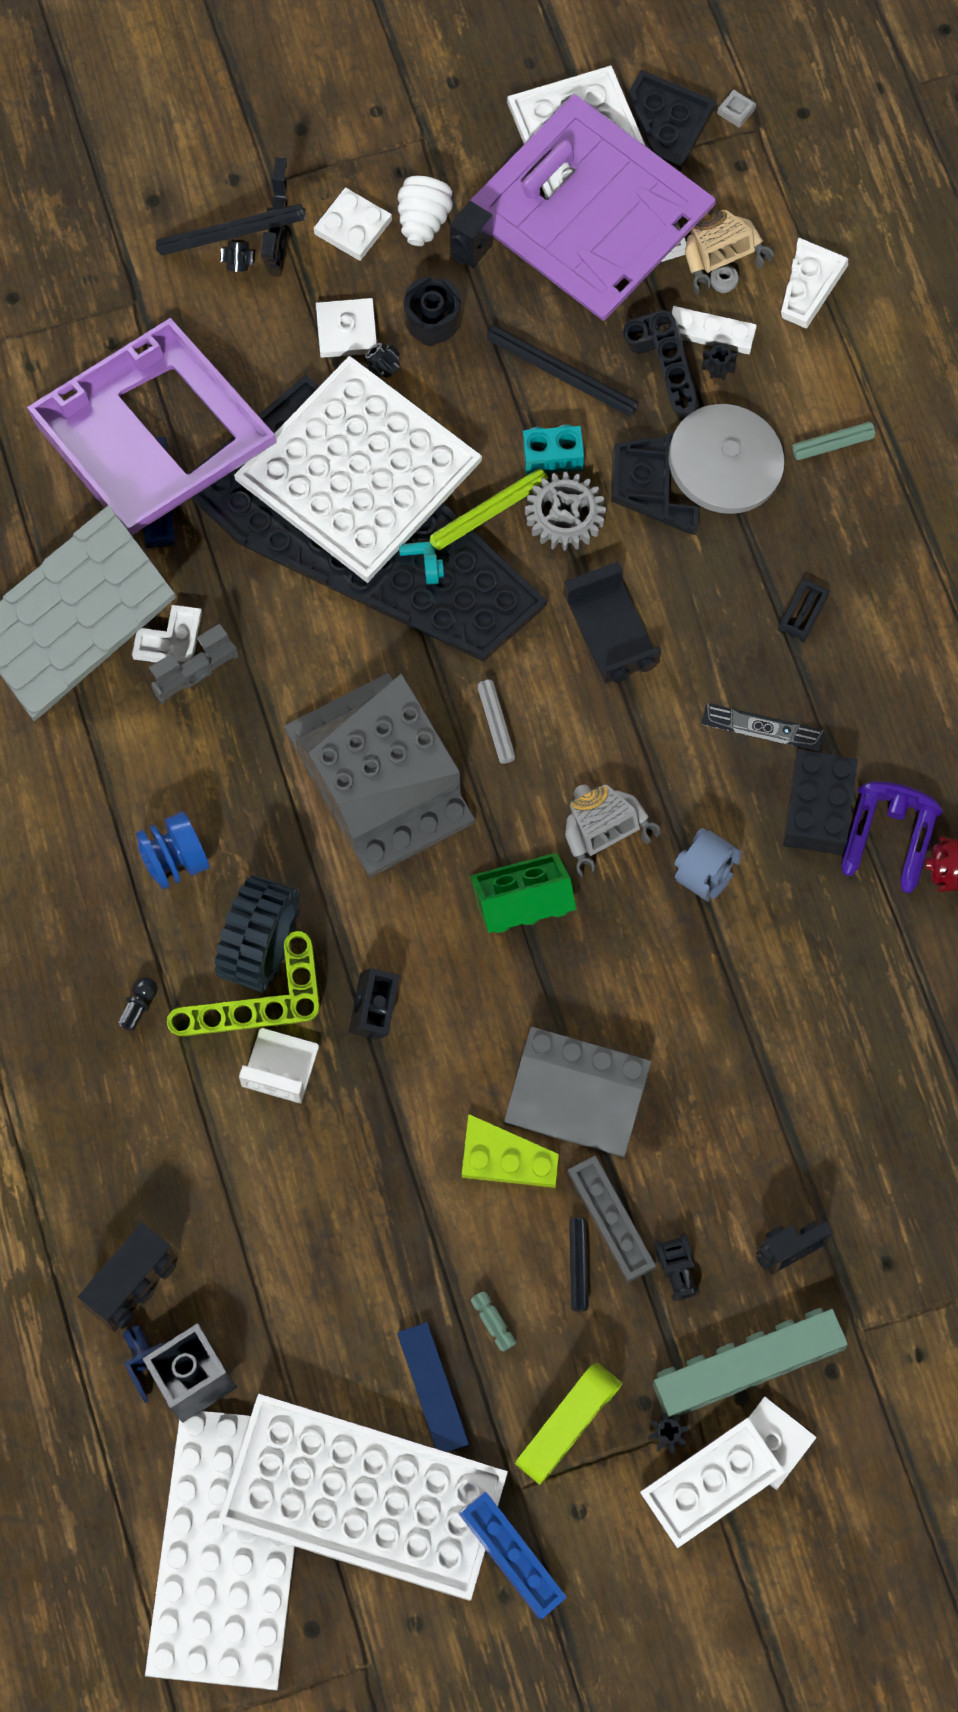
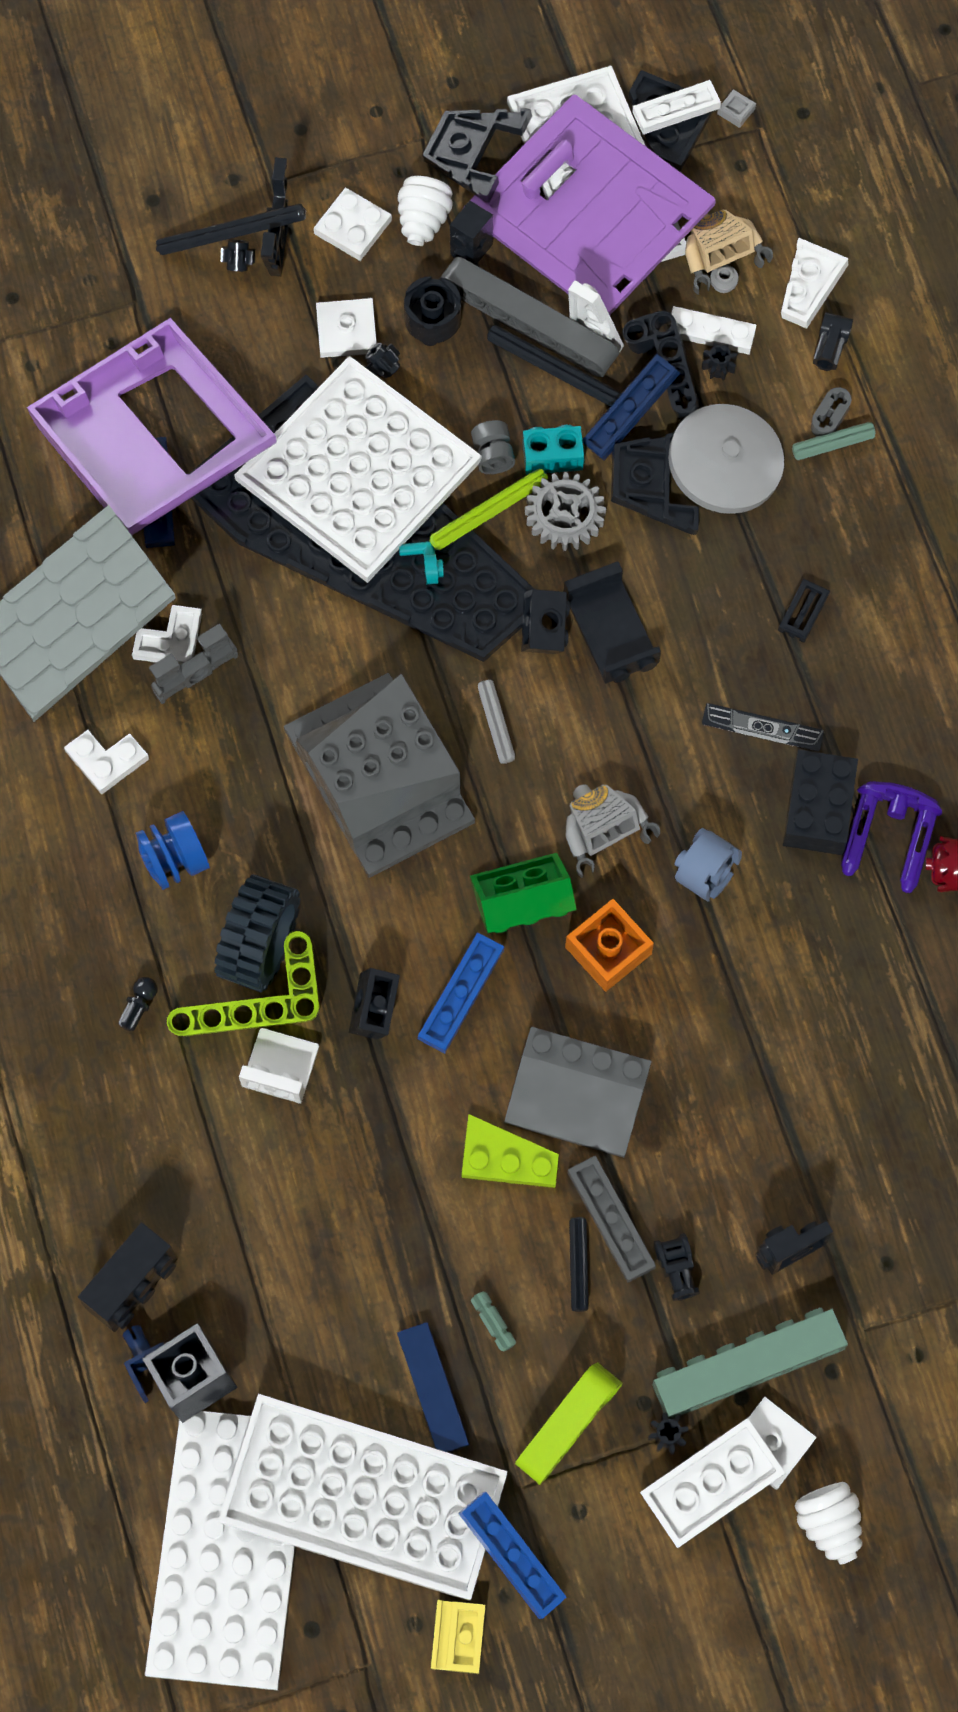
(105, 767): none -> white plate
(458, 1636): none -> light yellow plate
(461, 993): none -> blue plate
(462, 140): none -> black wing
(492, 442): none -> dark grey wheel
(531, 317): none -> dark grey beam
(534, 635): none -> black brick
(589, 311): none -> white wing
(609, 945): none -> orange brick
(630, 407): none -> dark blue tile
(676, 107): none -> white plate
(825, 410): none -> dark grey beam
(832, 1521): none -> white piece
(833, 336): none -> black piece

